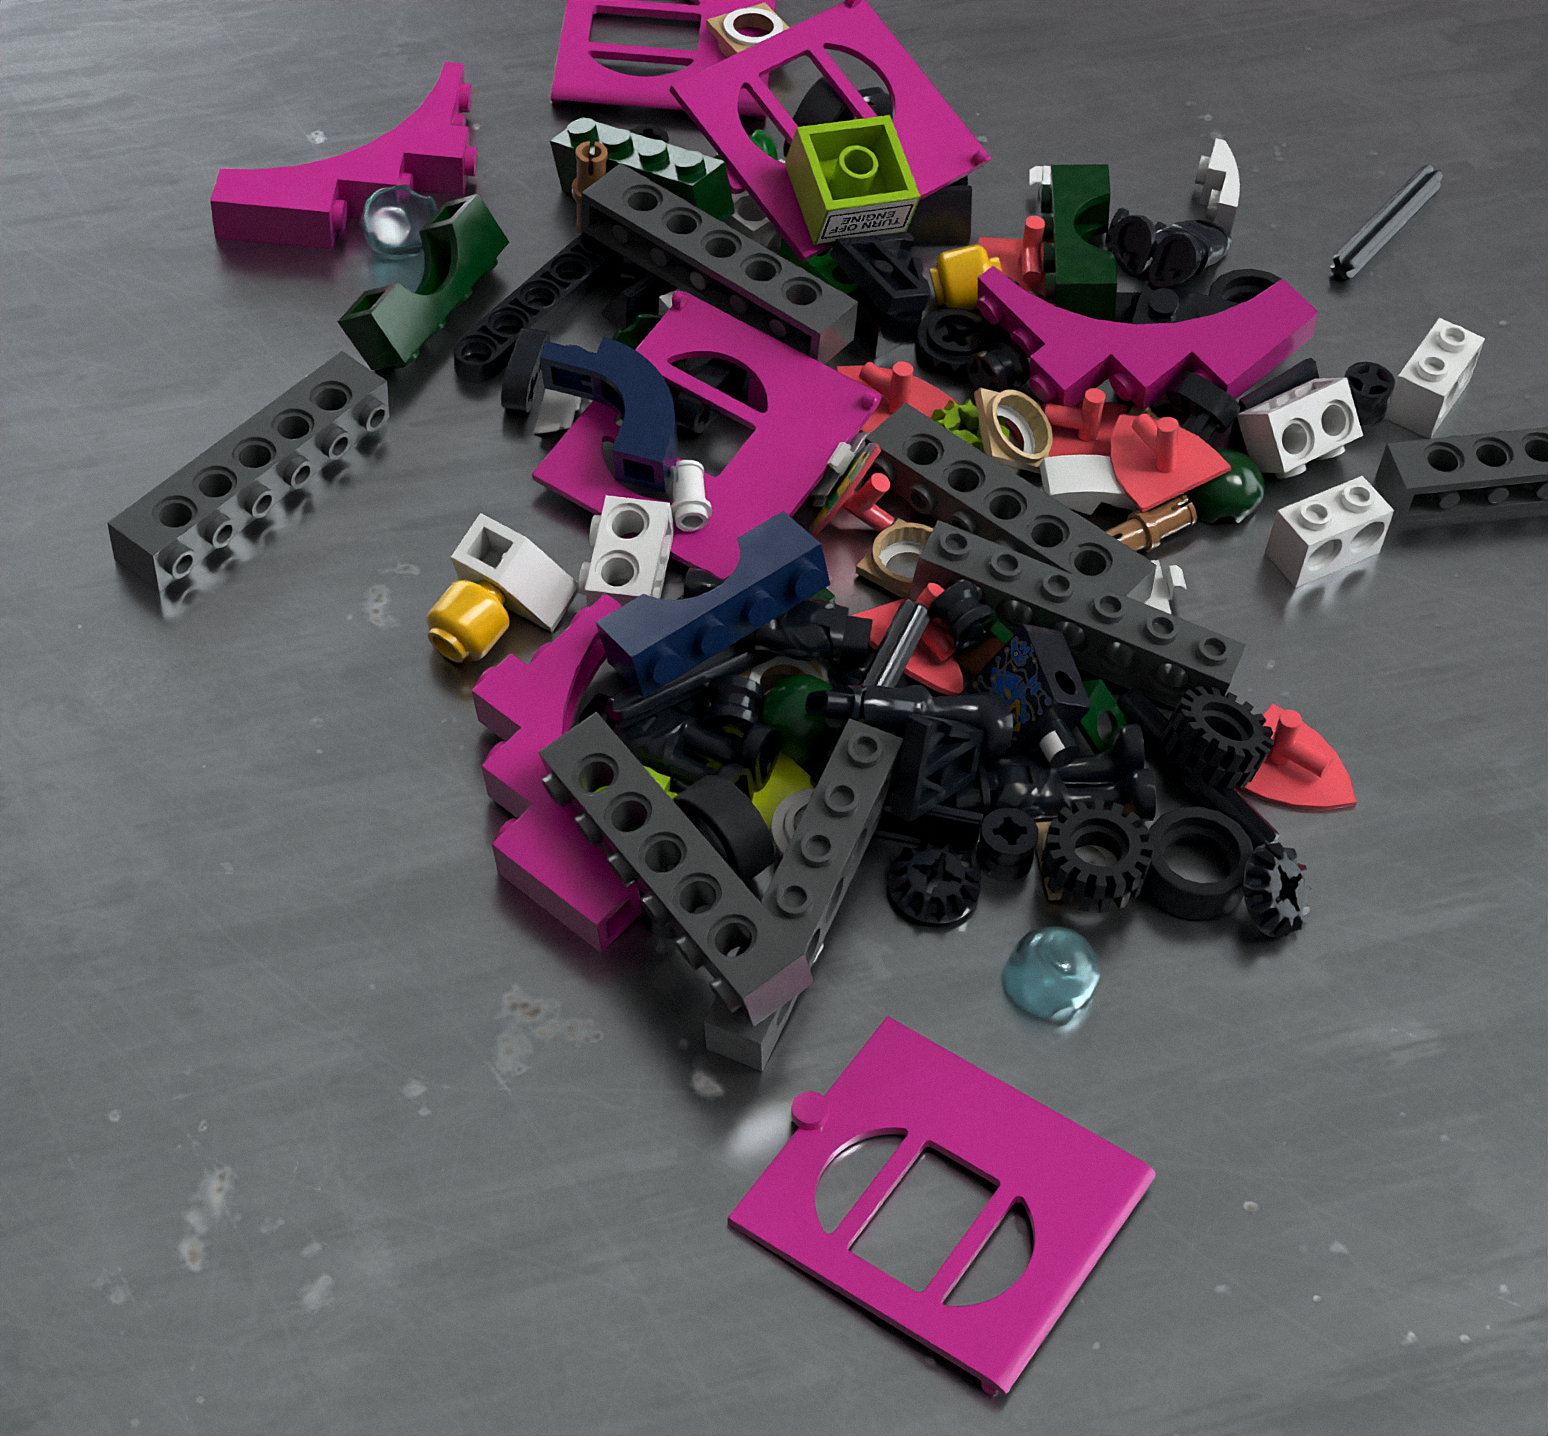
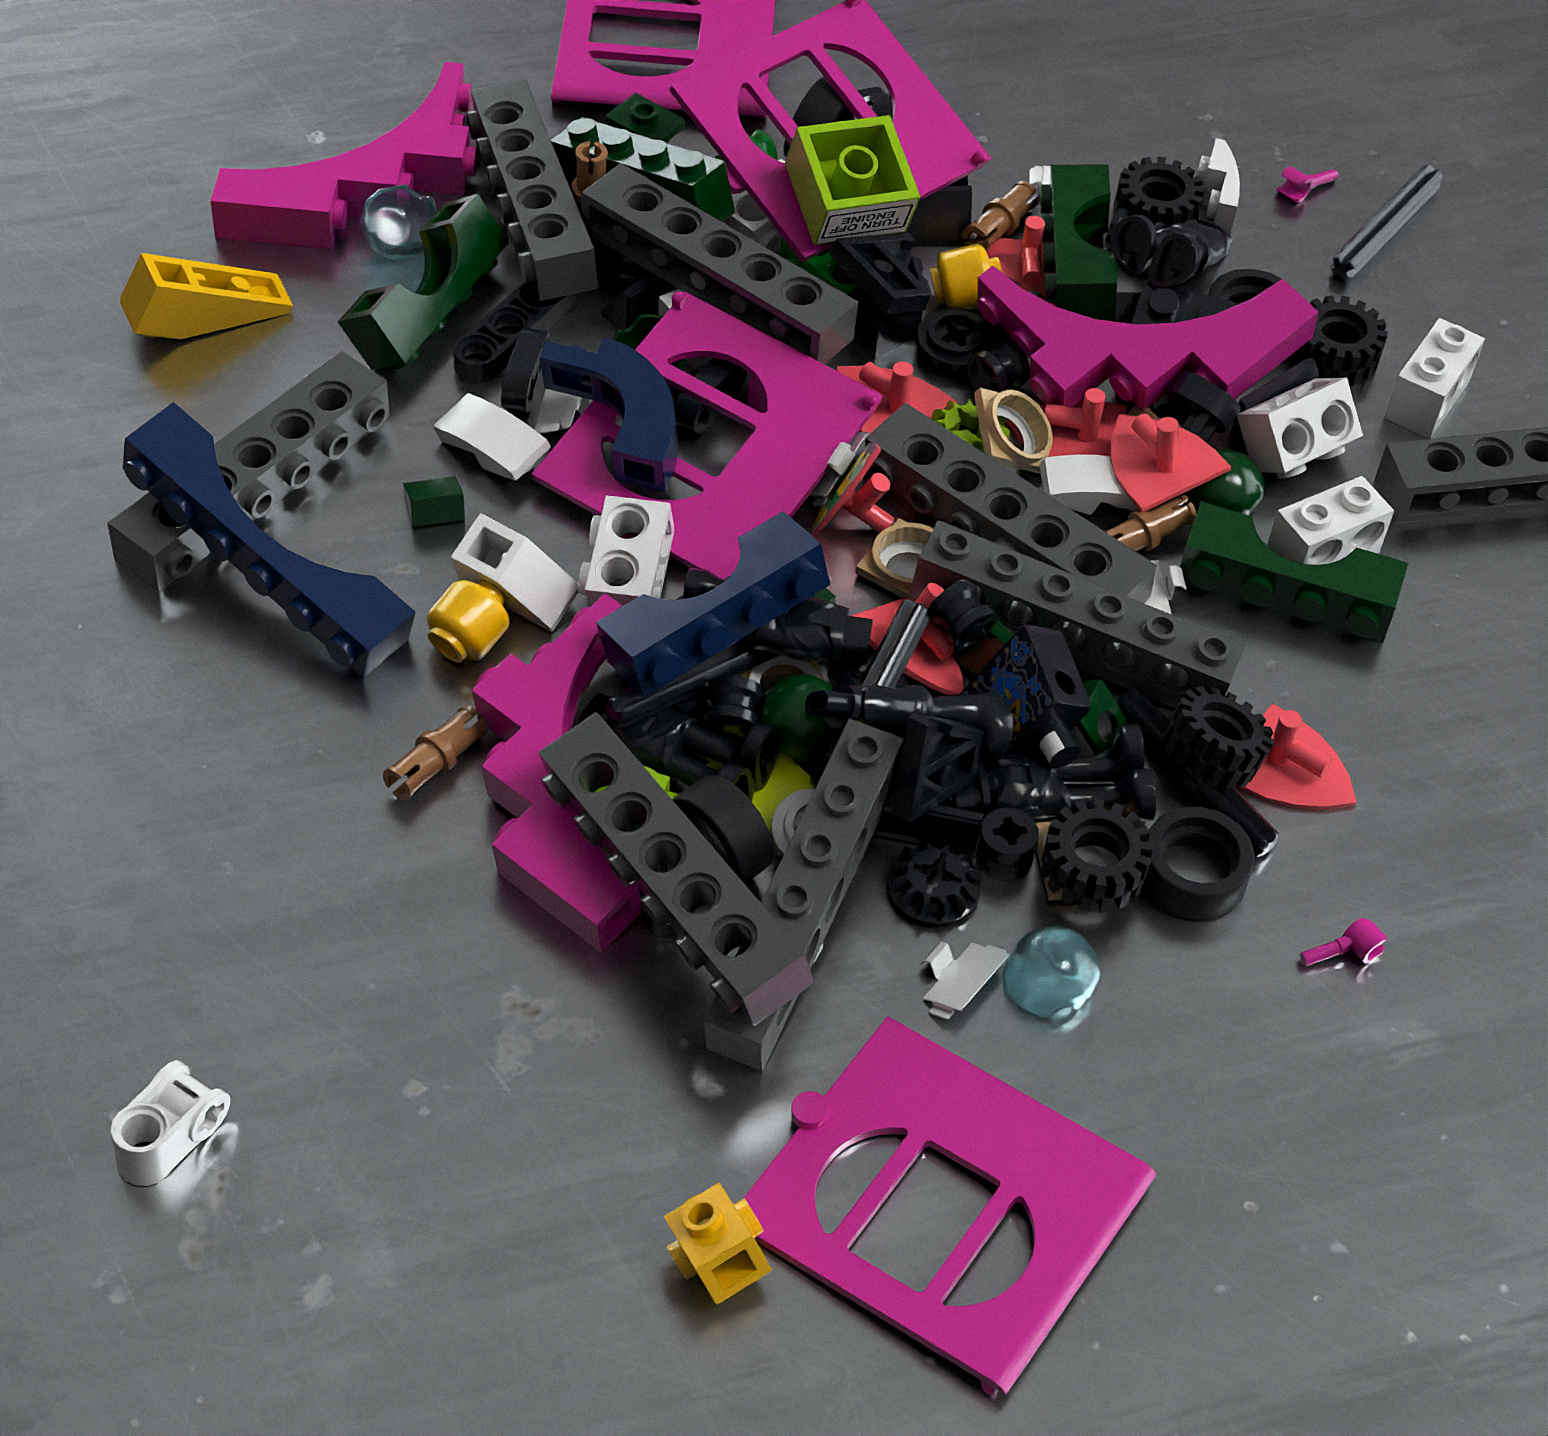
(173, 1115): none -> white piece
(196, 298): none -> yellow slope
(345, 611): none -> dark blue arch
(434, 501): none -> dark green slope
(435, 752): none -> medium nougat pin
(494, 436): none -> white slope
(531, 191): none -> dark grey brick
(645, 119): none -> dark green bracket
(690, 506): white pin -> none
(717, 1242): none -> yellow brick
(756, 16): piece -> none
(960, 978): none -> white piece
(1001, 215): none -> medium nougat pin
(1158, 180): none -> black tyre
(1274, 873): black gear -> none
(1299, 185): none -> dark pink hand
(1346, 594): none -> dark green arch
(1352, 325): none -> black tyre
(1361, 937): none -> dark pink hand
(1370, 389): black wheel -> none

